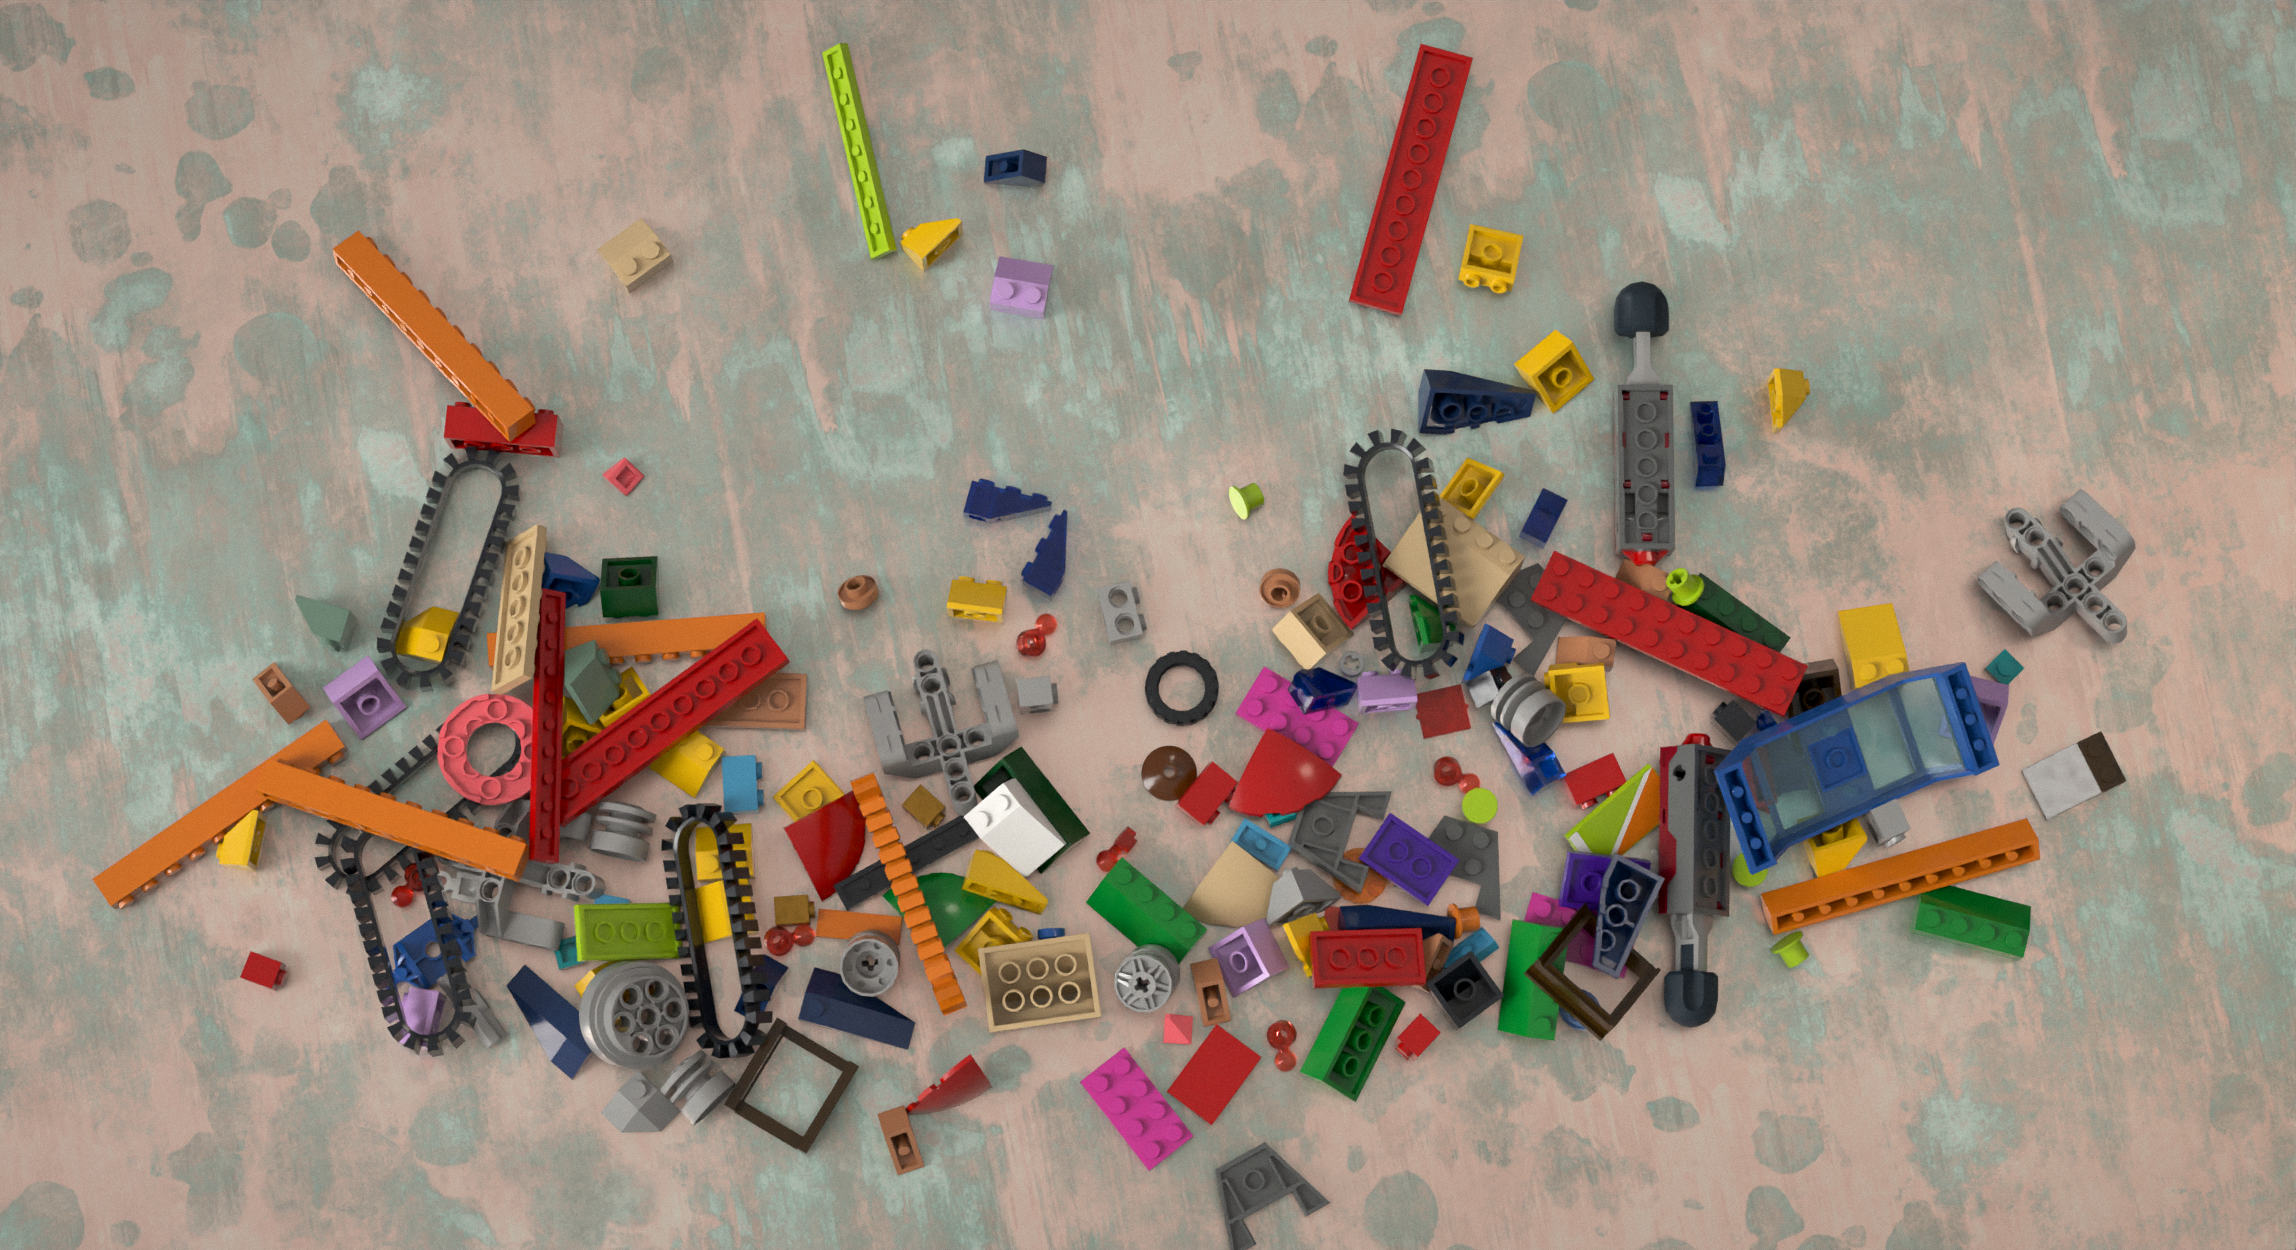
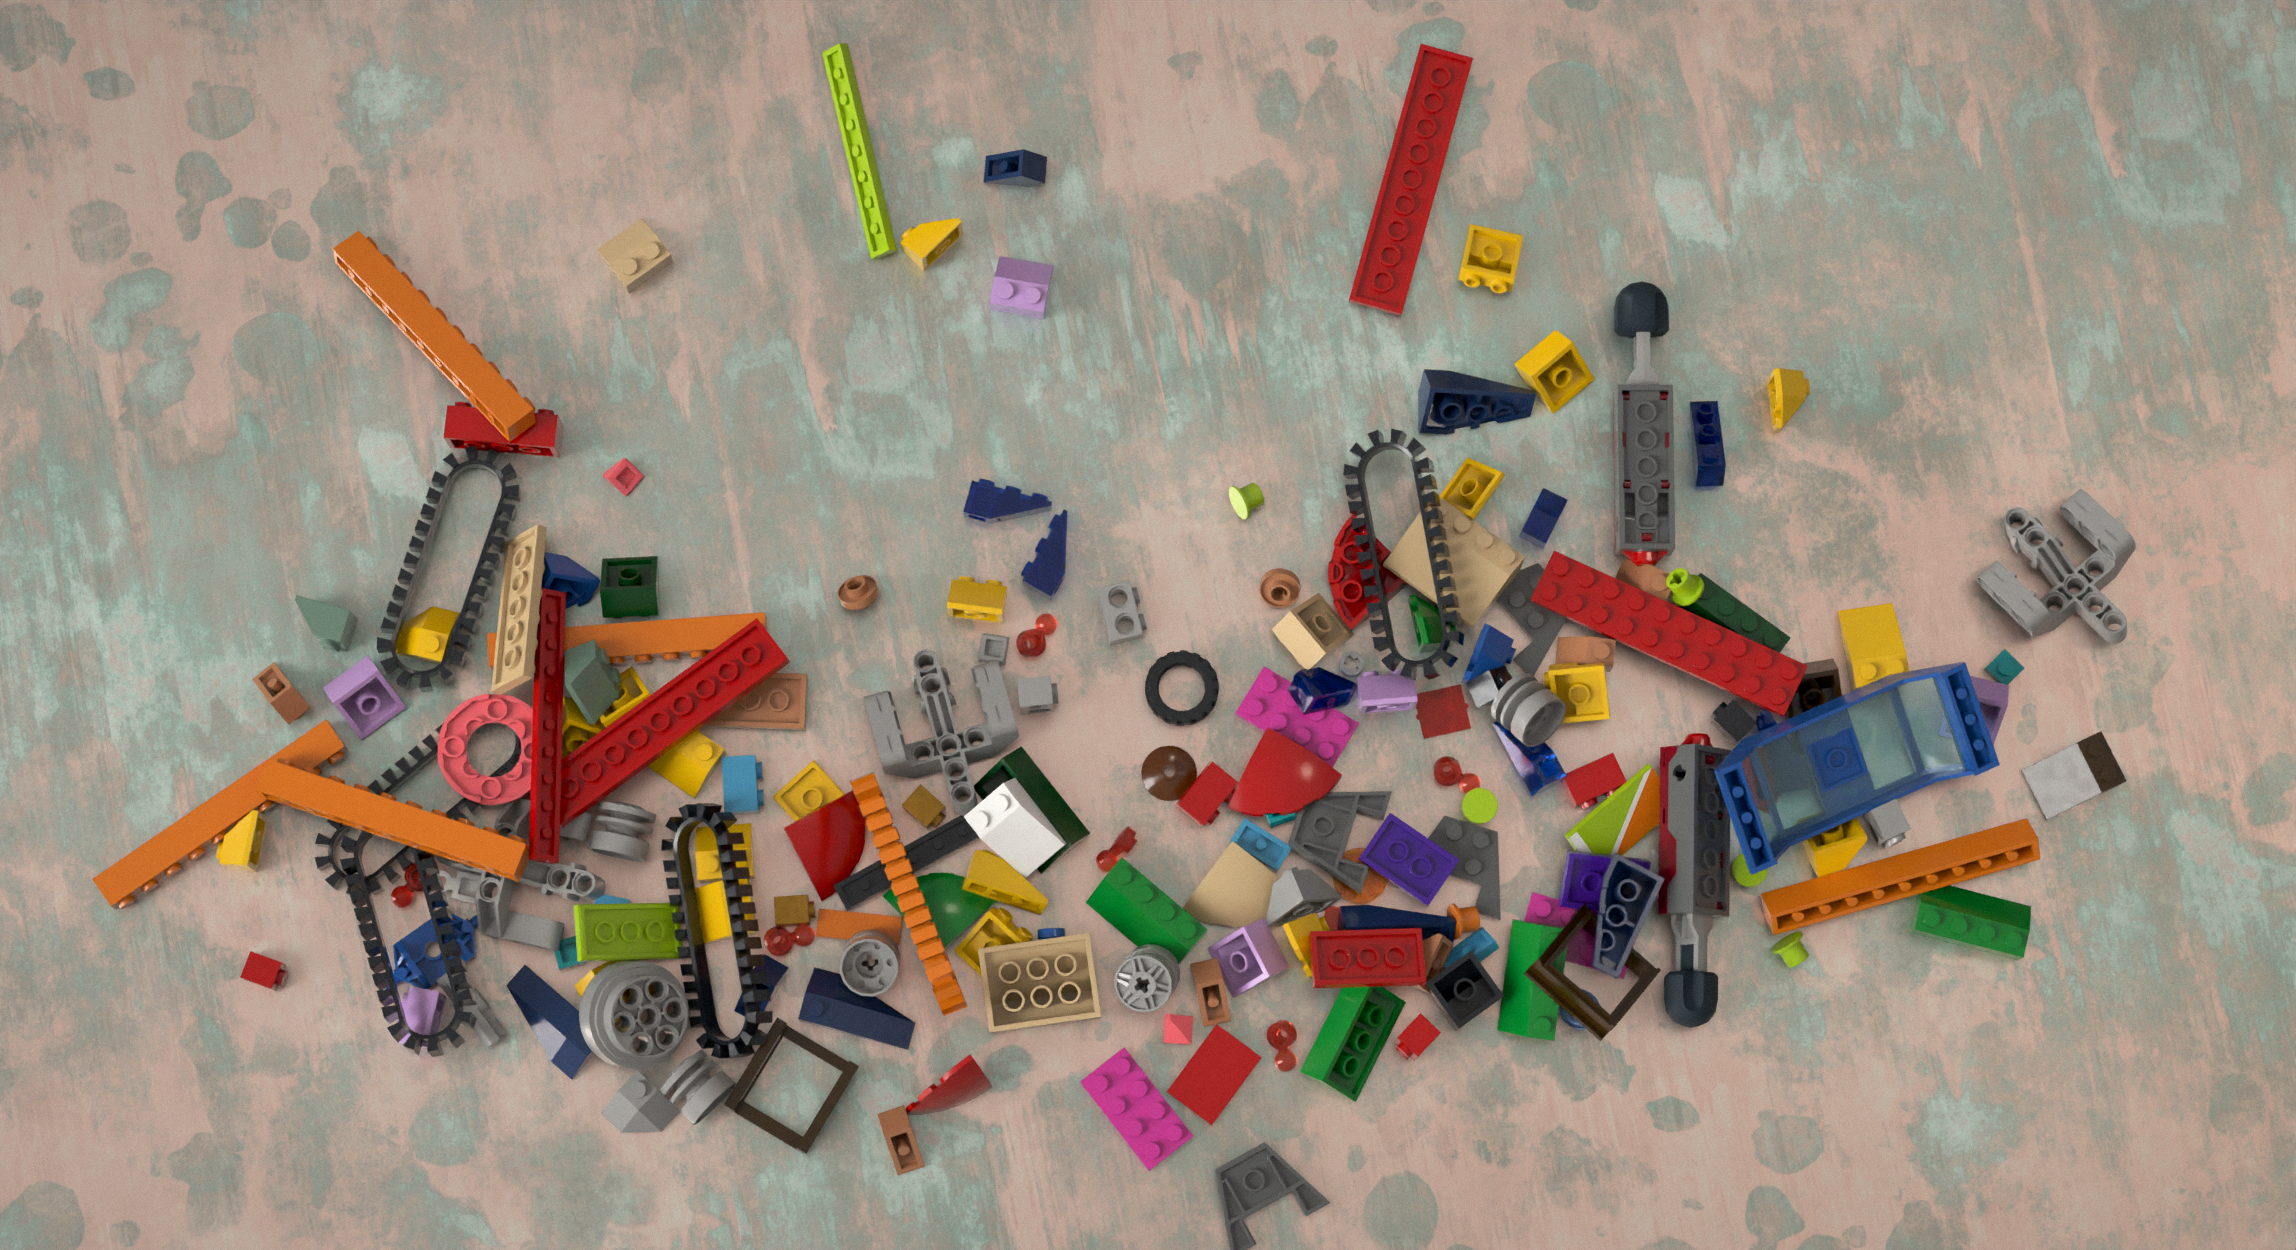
(993, 648): none -> light grey tile

